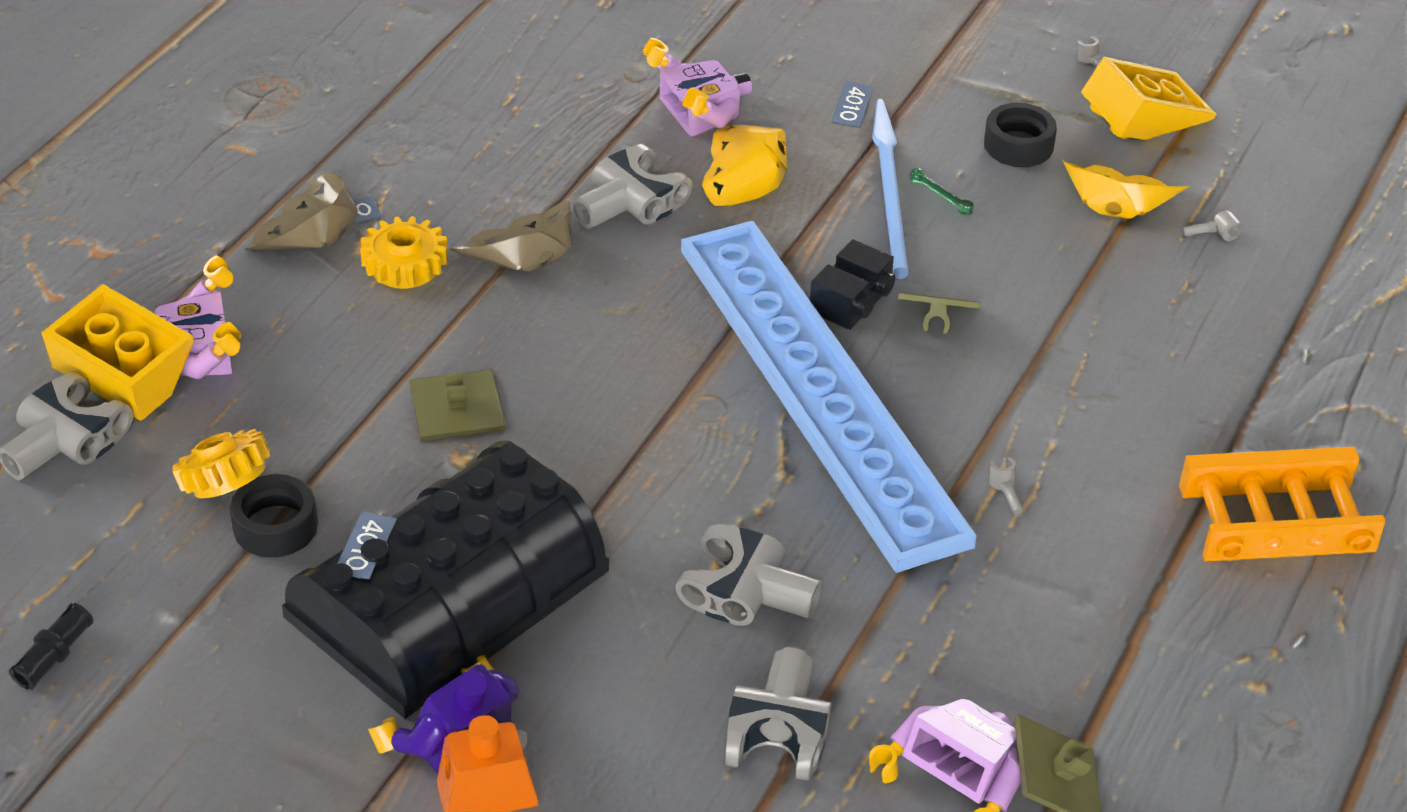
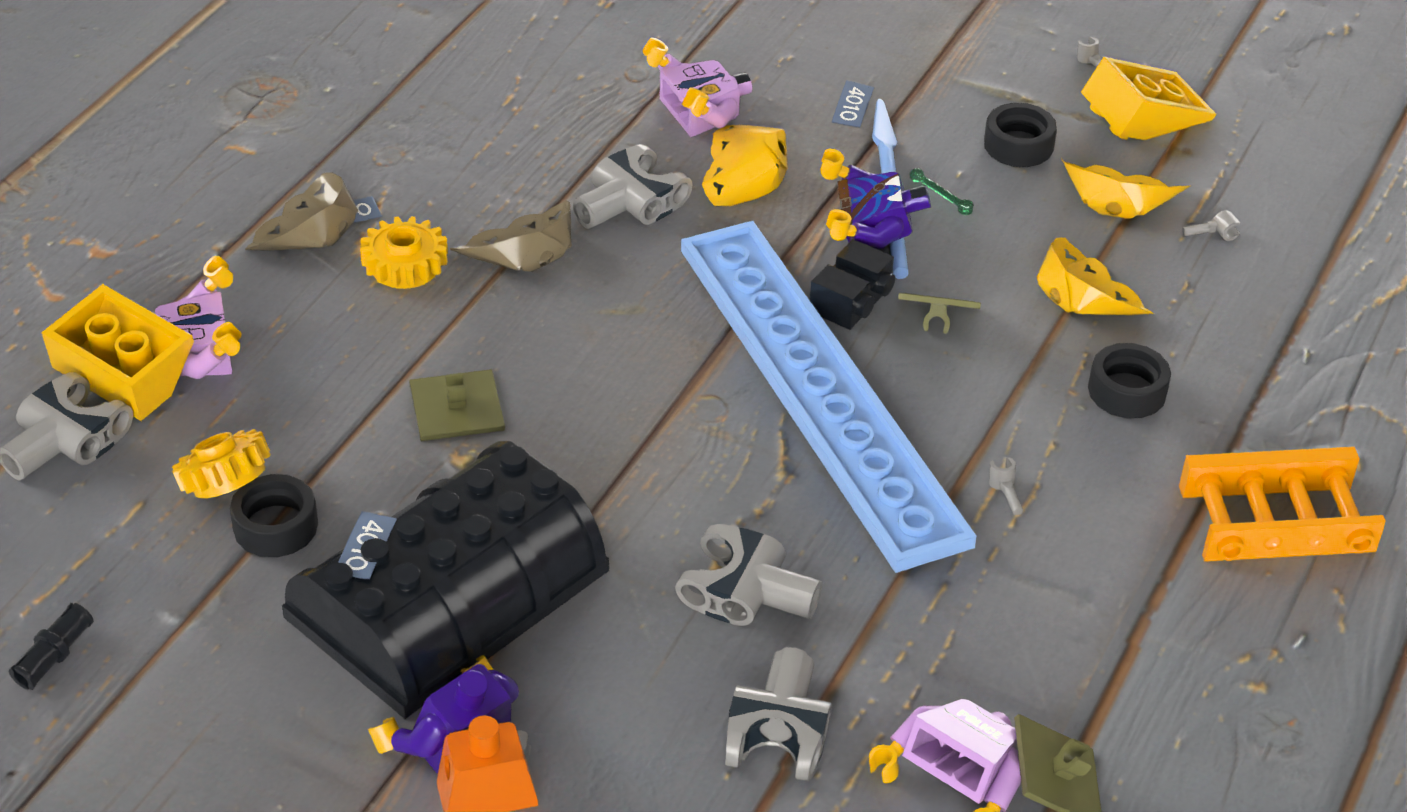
(871, 204): none -> torso
(1083, 290): none -> yellow piece
(1123, 400): none -> black tyre

